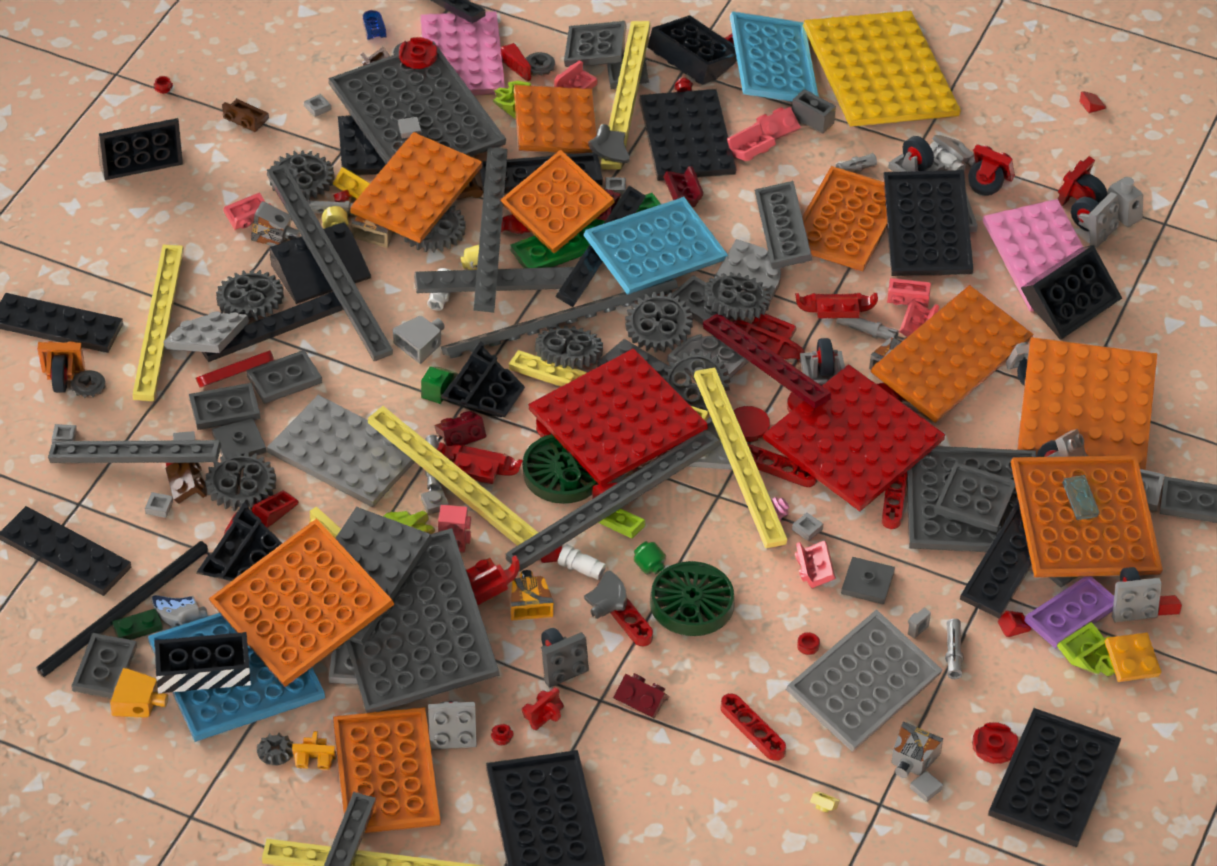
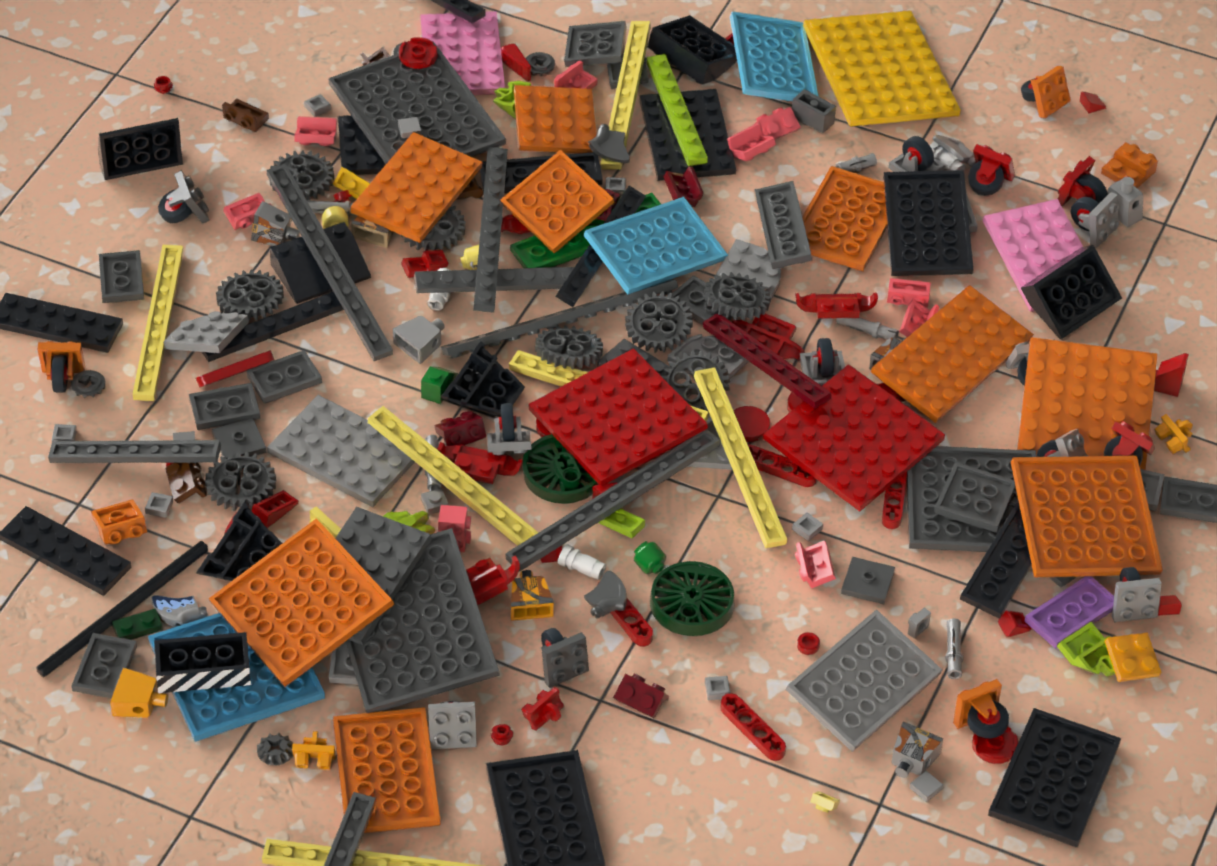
(119, 522): none -> orange plate
(121, 276): none -> dark grey plate
(183, 201): none -> dark grey plate
(316, 130): none -> coral bracket
(371, 20): clear blue plate -> none
(430, 261): none -> red slope
(508, 439): none -> light grey plate
(676, 110): none -> lime plate
(683, 84): red plate -> none
(716, 687): none -> light grey tile
(780, 507): bright pink plate -> none
(982, 710): none -> plate
(1047, 91): none -> orange plate
(1080, 497): clear light blue plate -> none
(1128, 442): none -> red plate
(1130, 162): none -> orange plate
(1171, 375): none -> red slope
(1178, 440): none -> light orange hips

